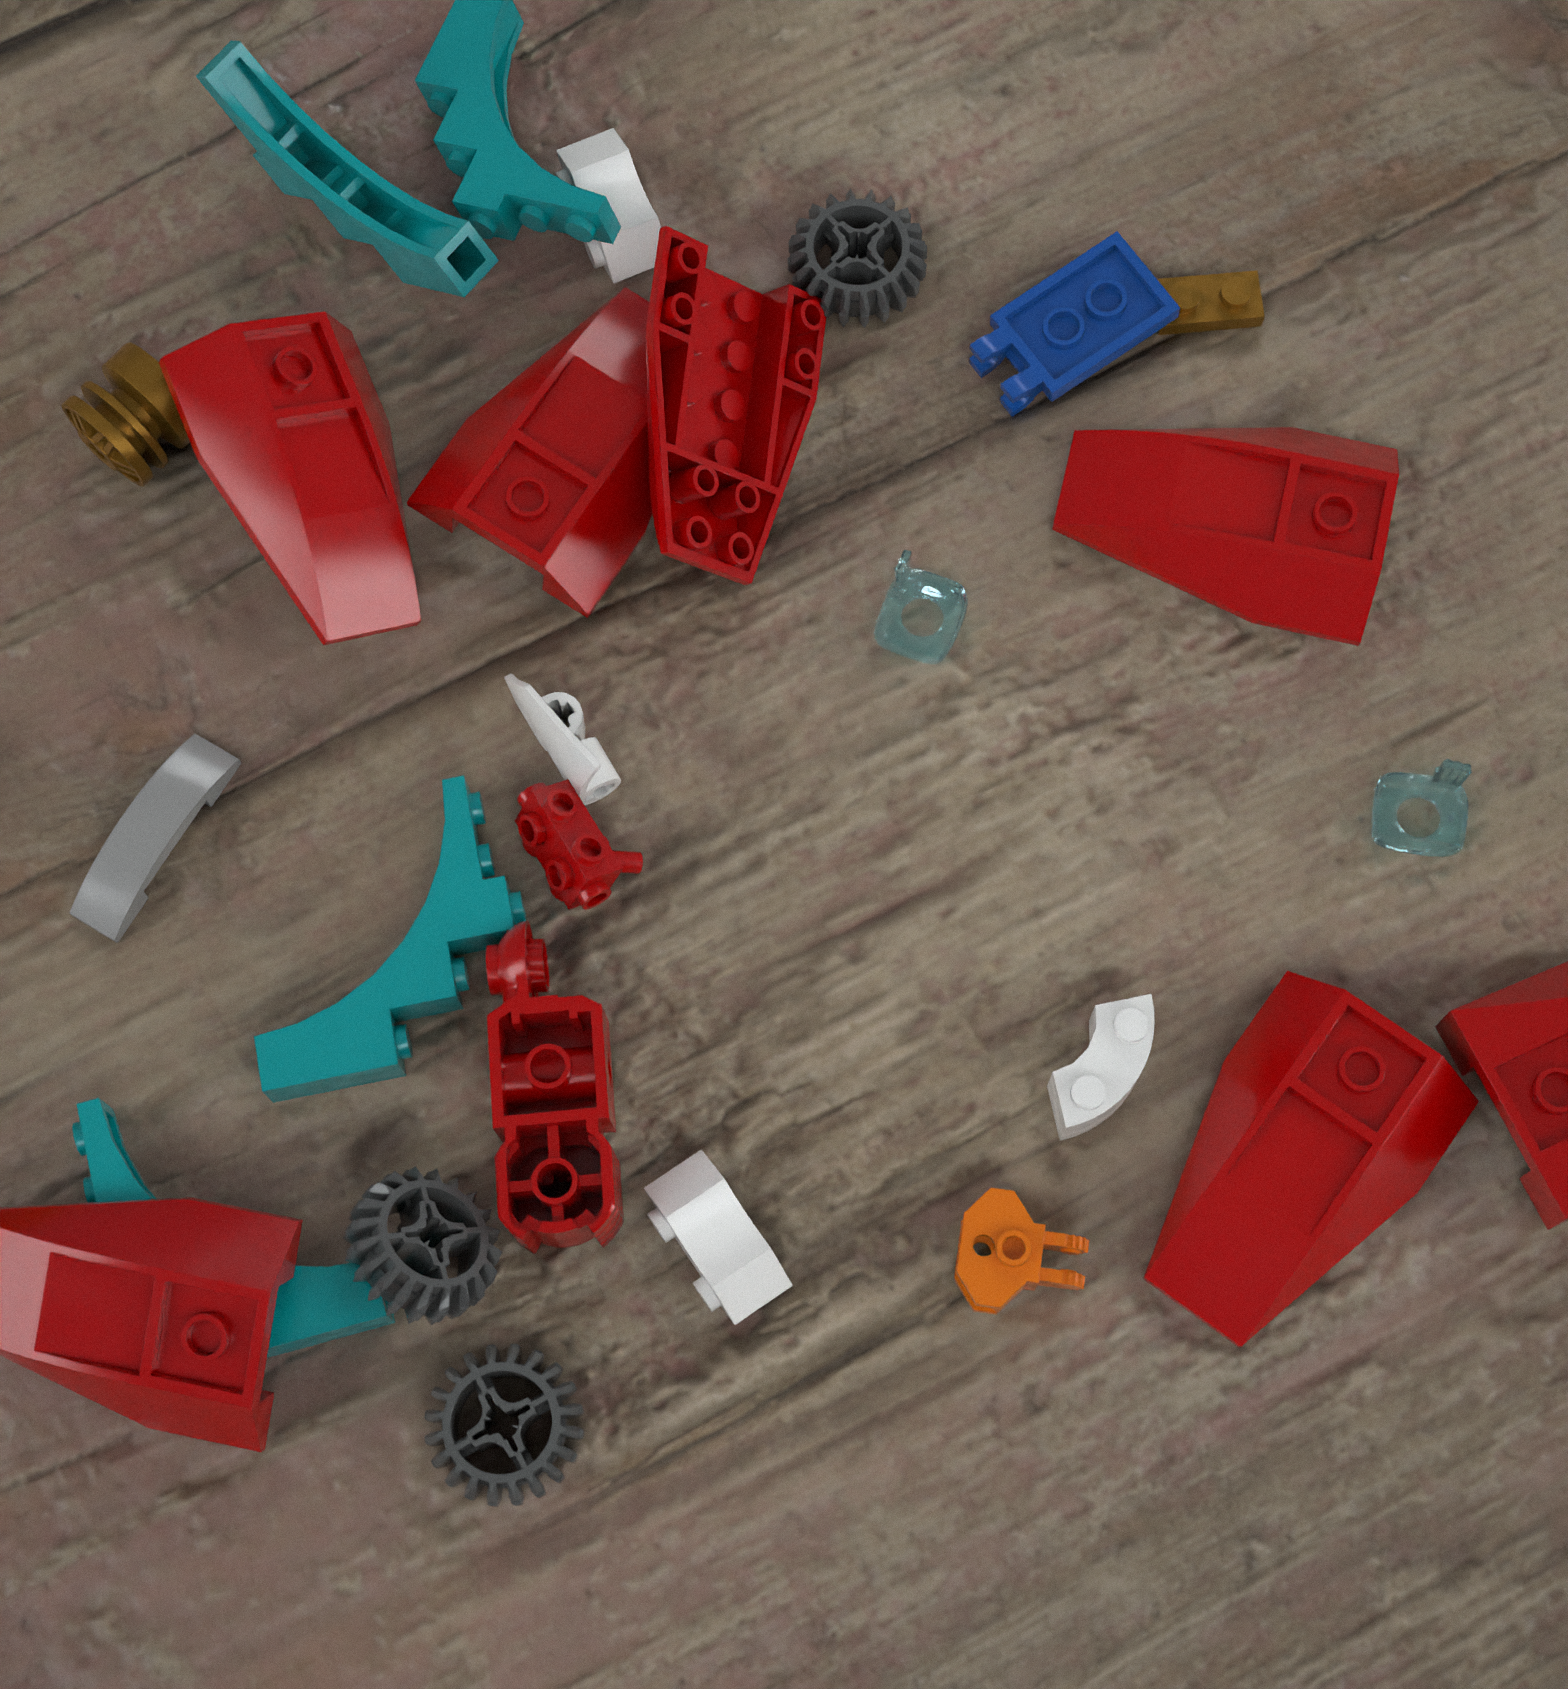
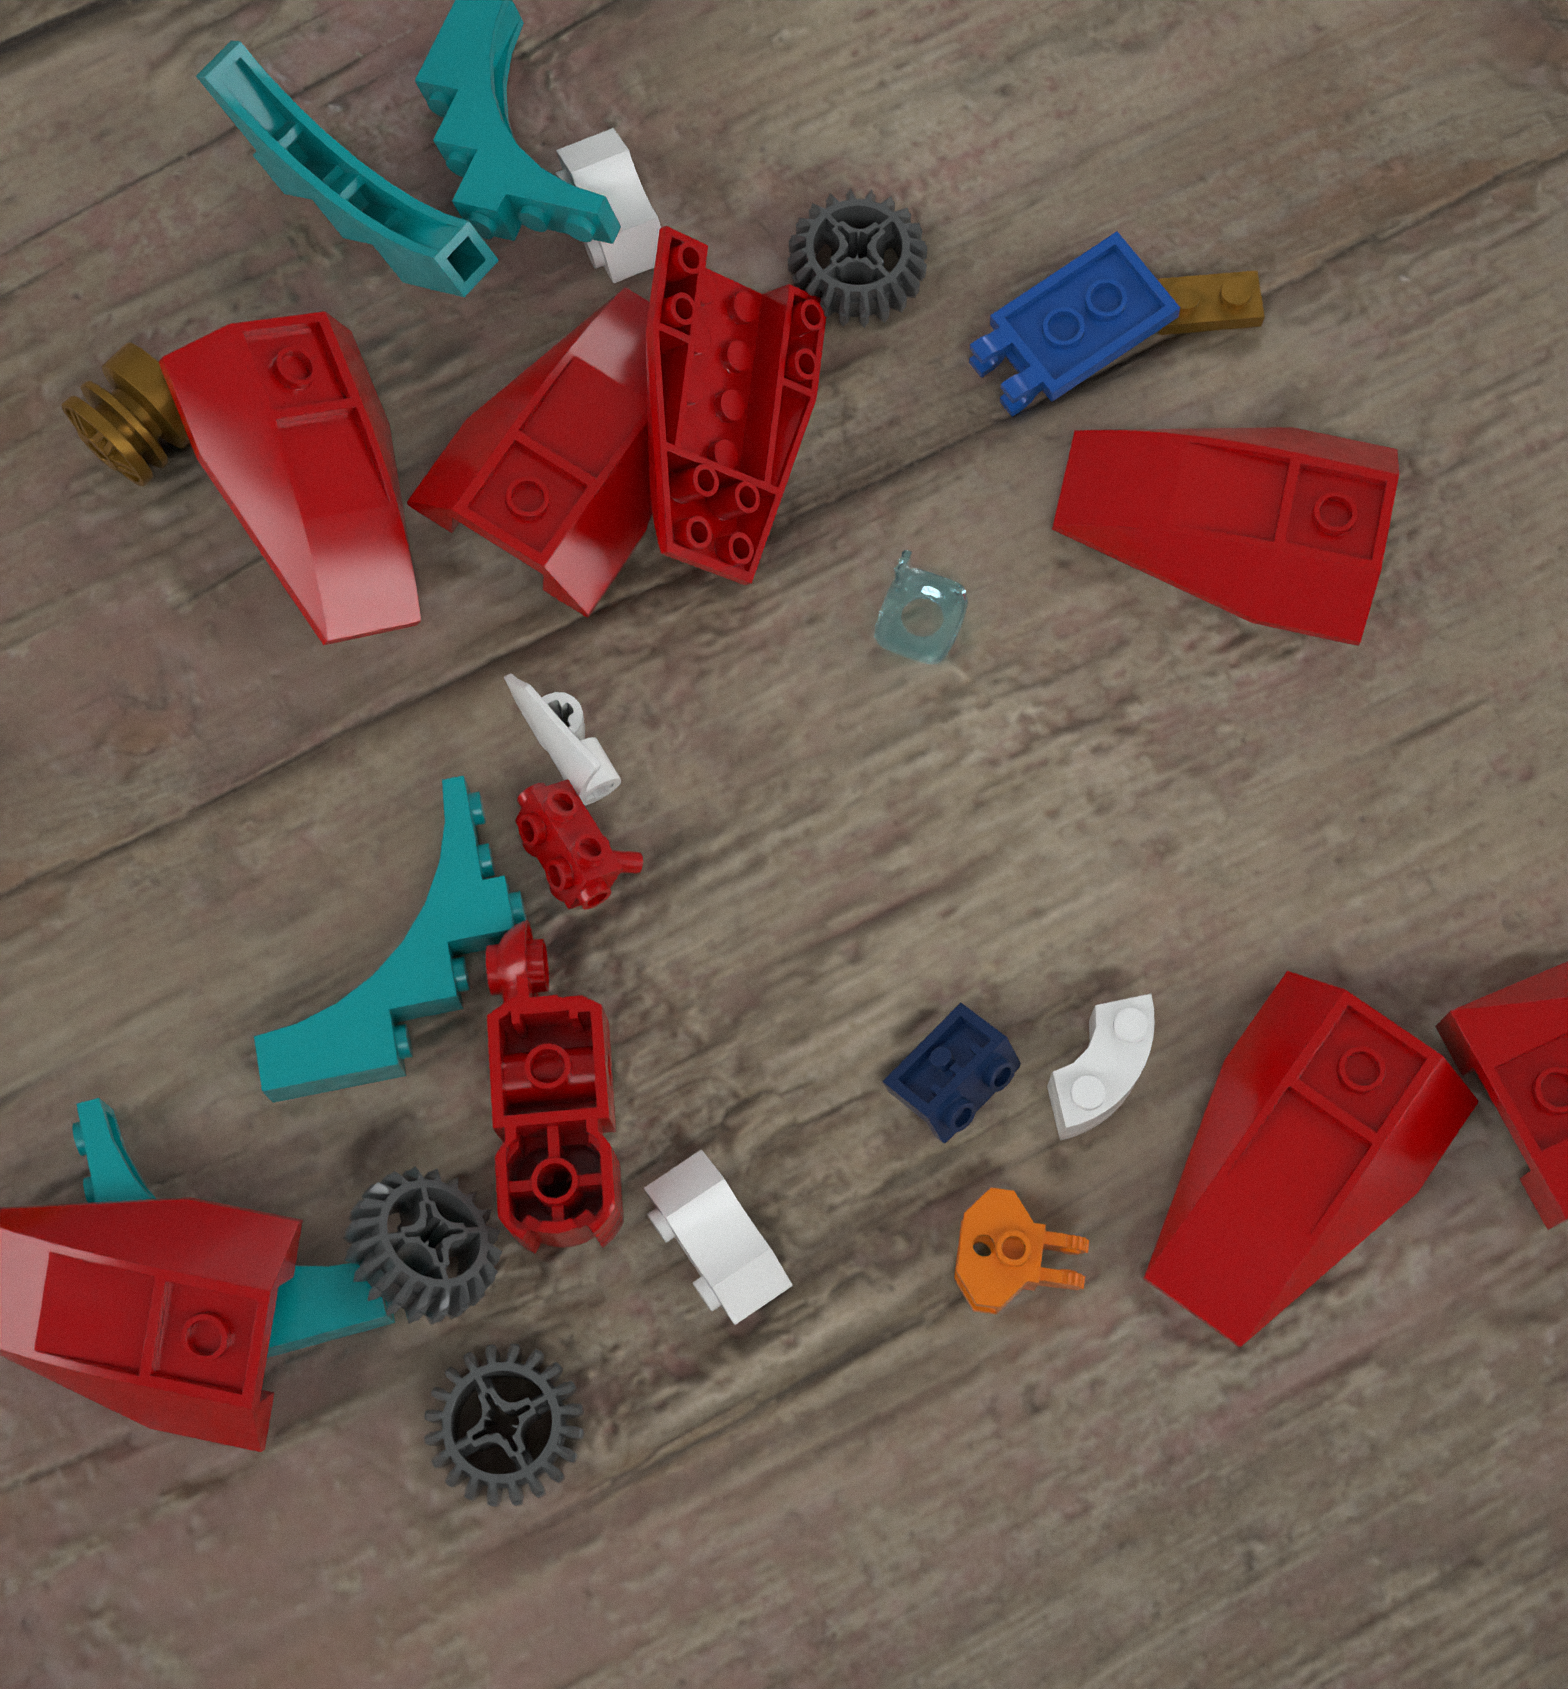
(148, 833): light grey slope -> none
(954, 1072): none -> dark blue bracket
(1441, 790): clear light blue piece -> none

